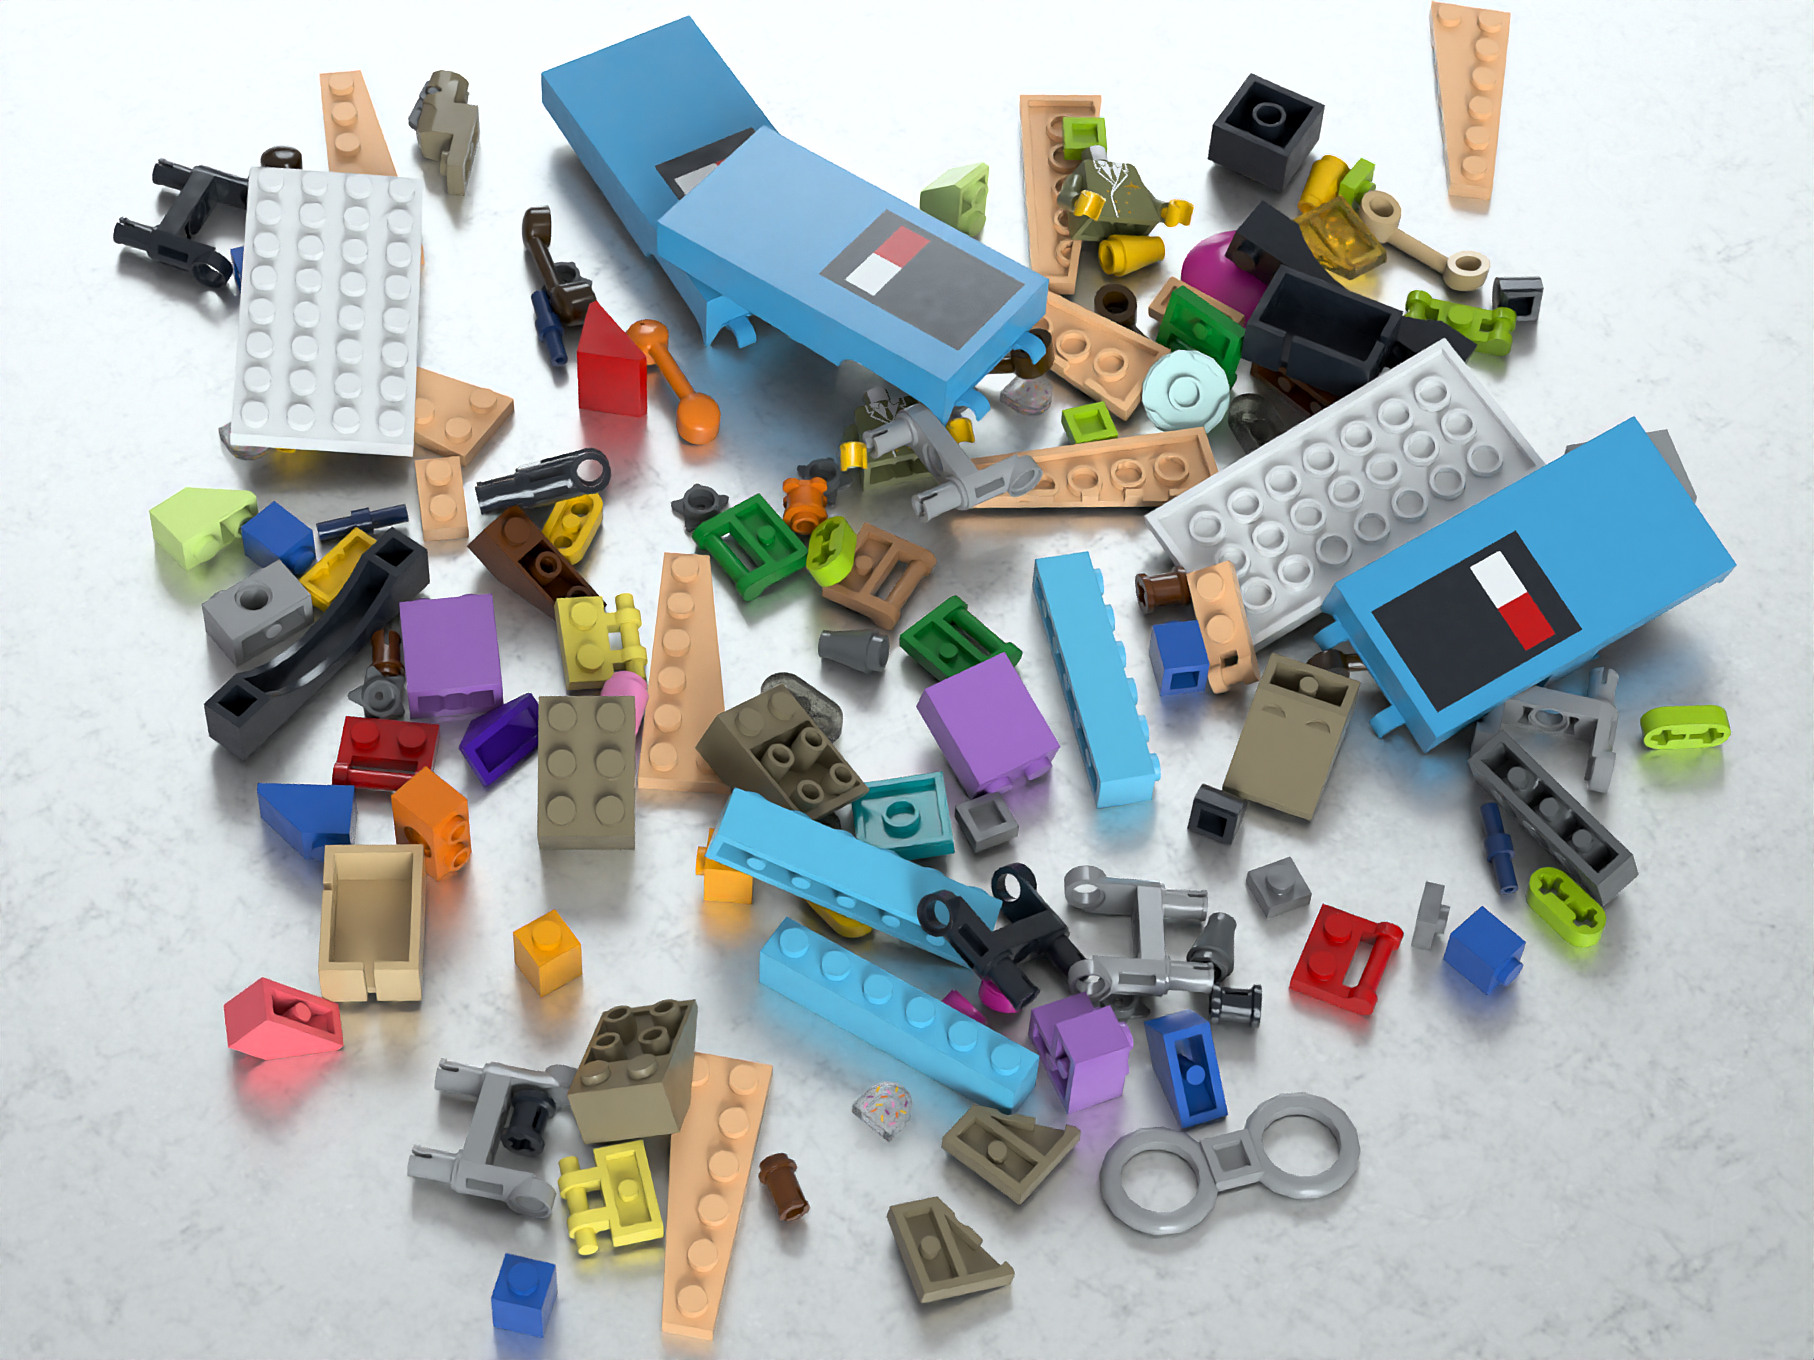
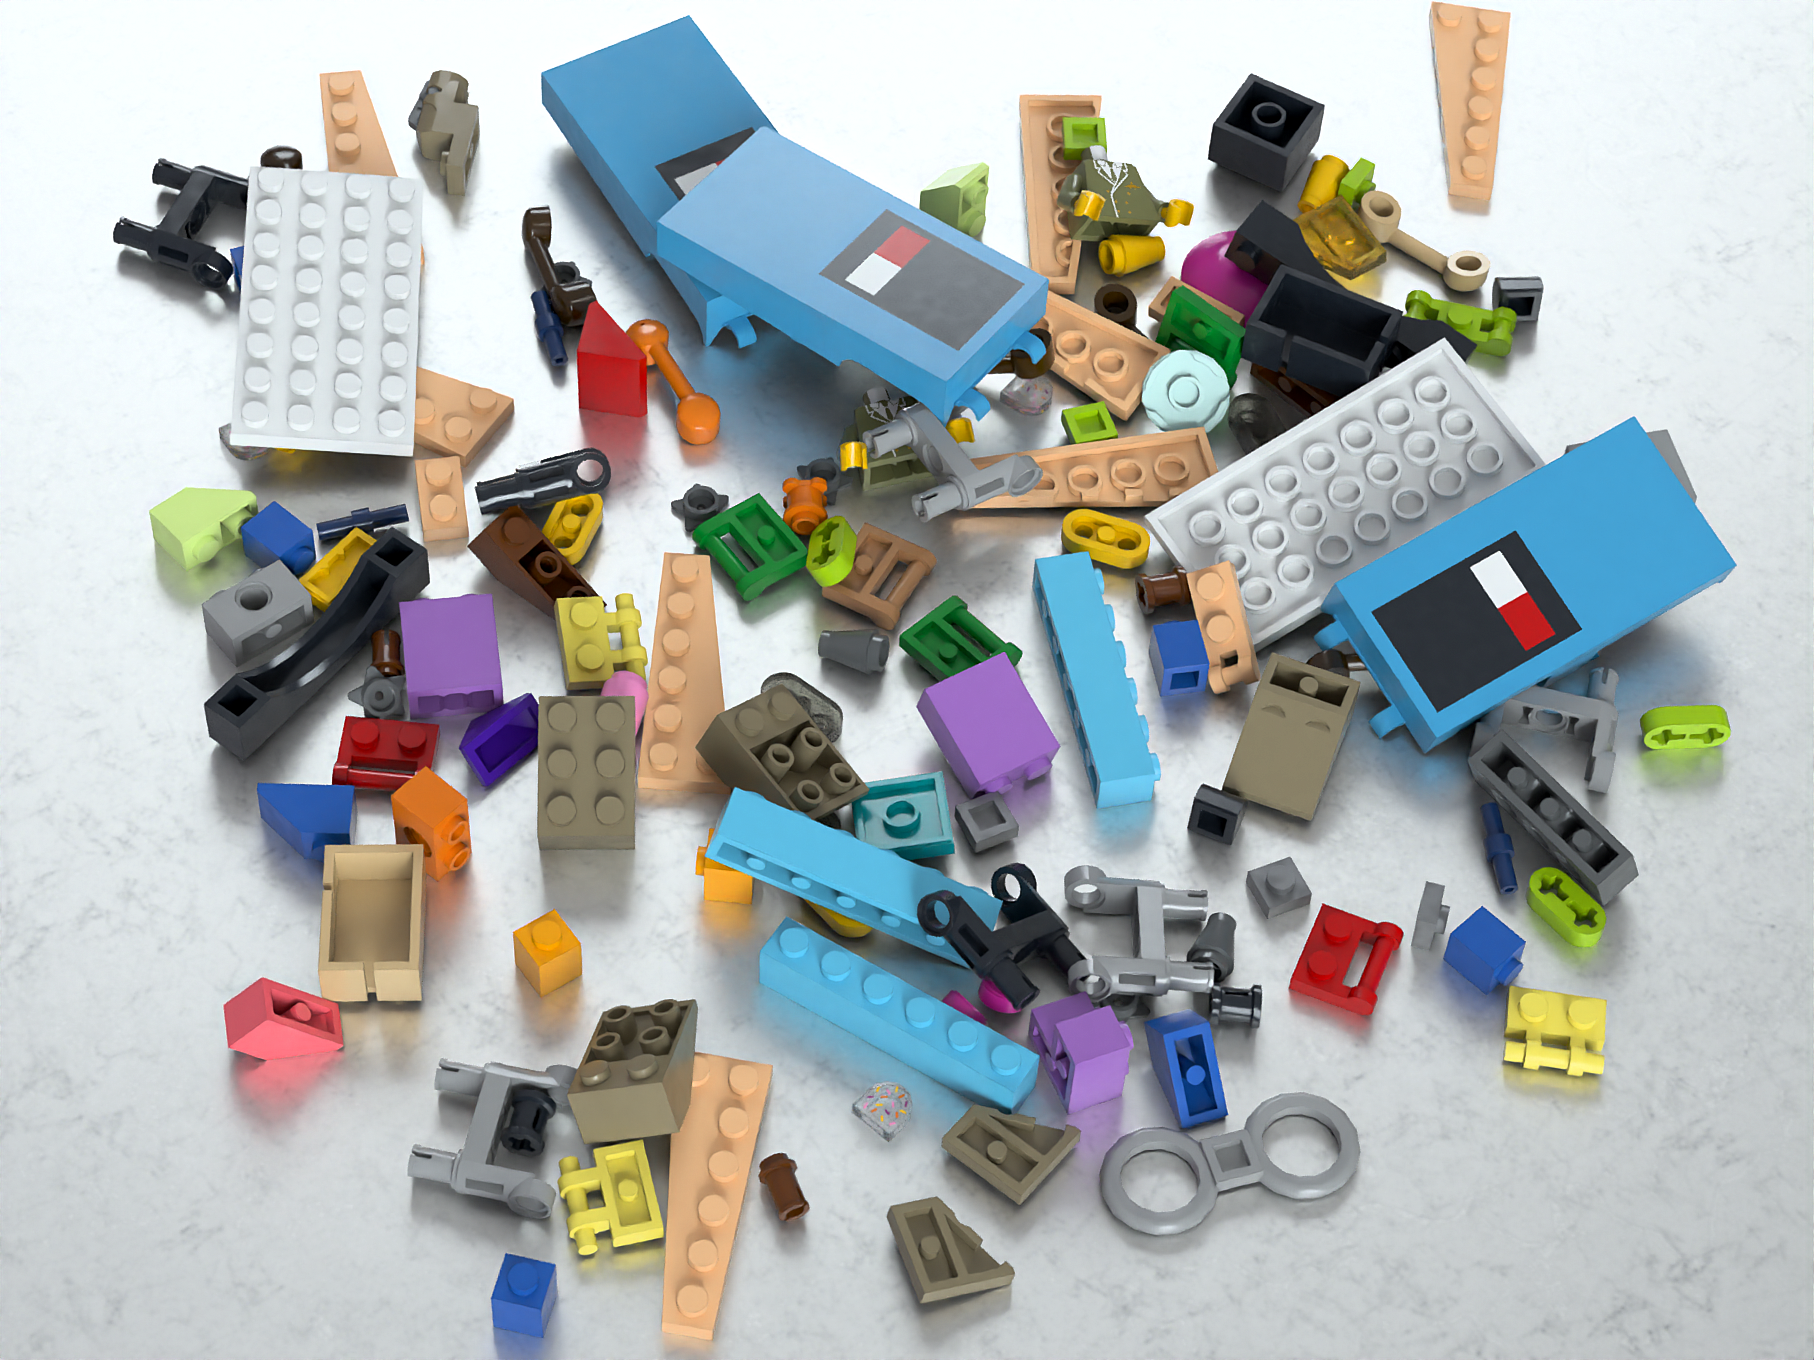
(1106, 538): none -> yellow plate
(1556, 1020): none -> light yellow plate

